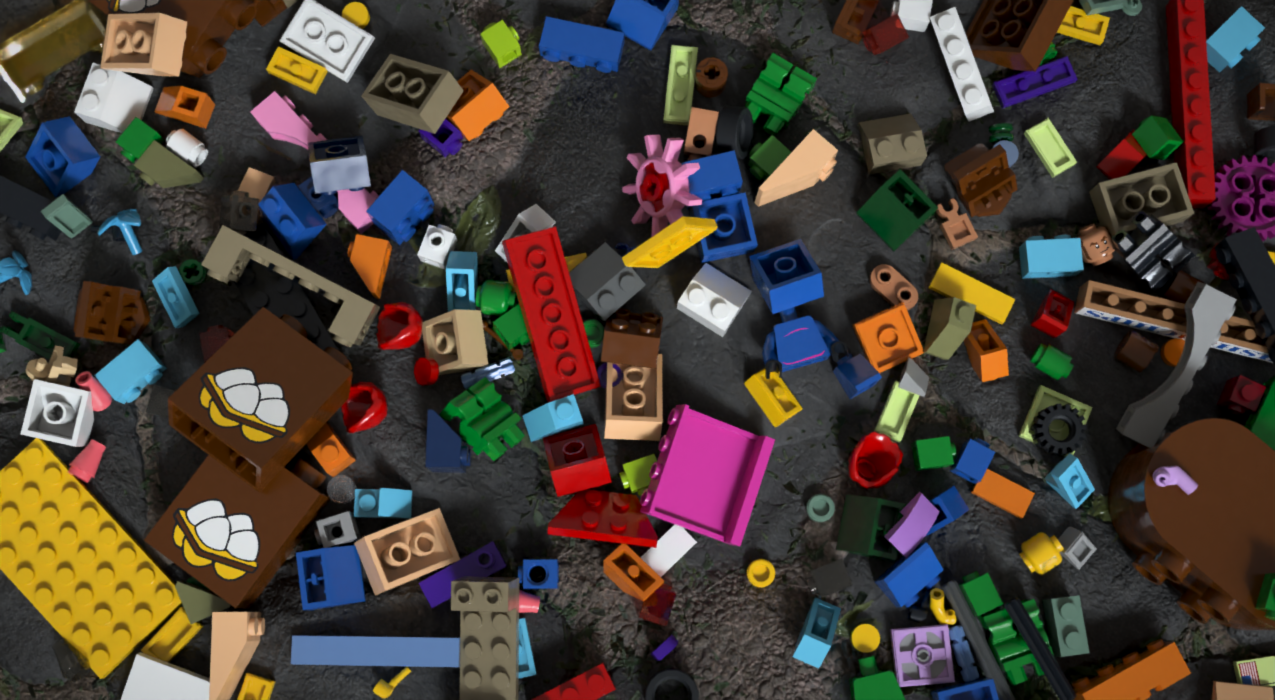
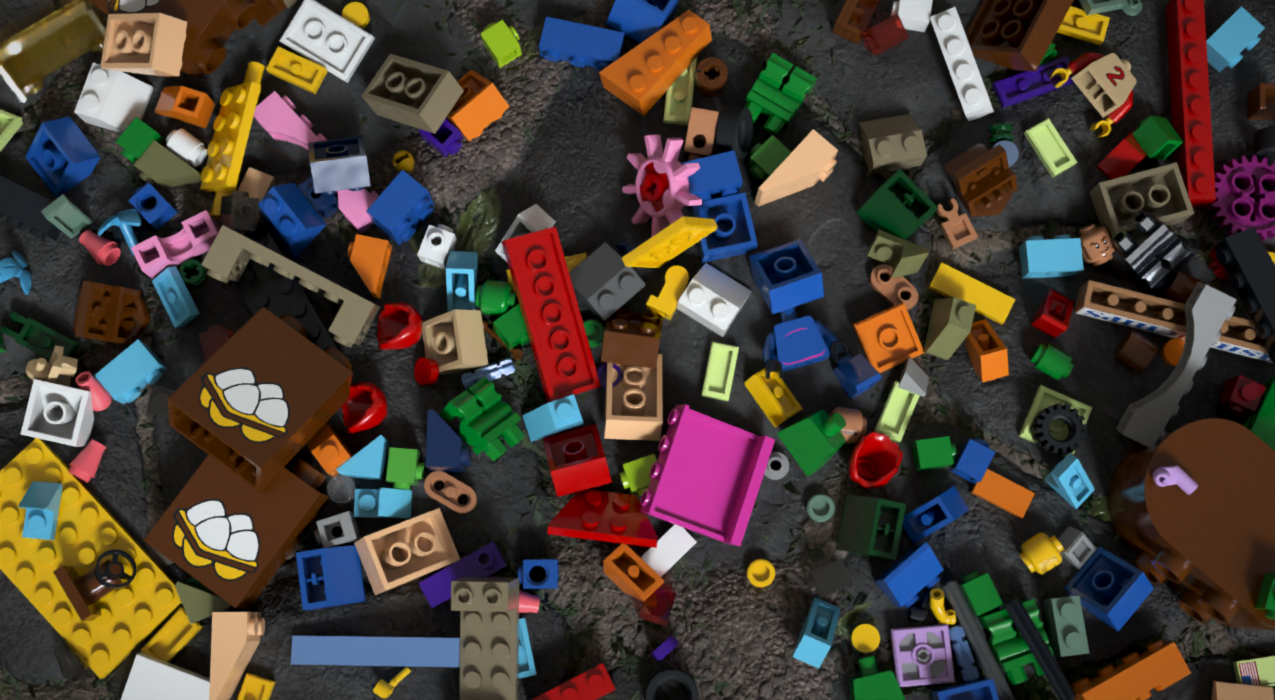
(42, 510): none -> medium azure slope
(95, 584): none -> reddish brown piece
(101, 249): none -> coral cone
(160, 213): none -> blue brick
(193, 240): none -> bright pink arch
(231, 136): none -> yellow plate
(368, 462): none -> medium azure slope
(404, 468): none -> bright green brick
(407, 164): none -> yellow hinge
(451, 492): none -> nougat plate
(657, 62): none -> orange wedge
(675, 284): none -> yellow leg
(720, 371): none -> yellowish green tile
(784, 463): none -> light grey plate
(814, 439): none -> green torso
(855, 424): none -> nougat head
(899, 253): none -> olive slope
(914, 525): medium lavender slope -> none
(1105, 83): none -> tan torso
(1110, 588): none -> blue slope

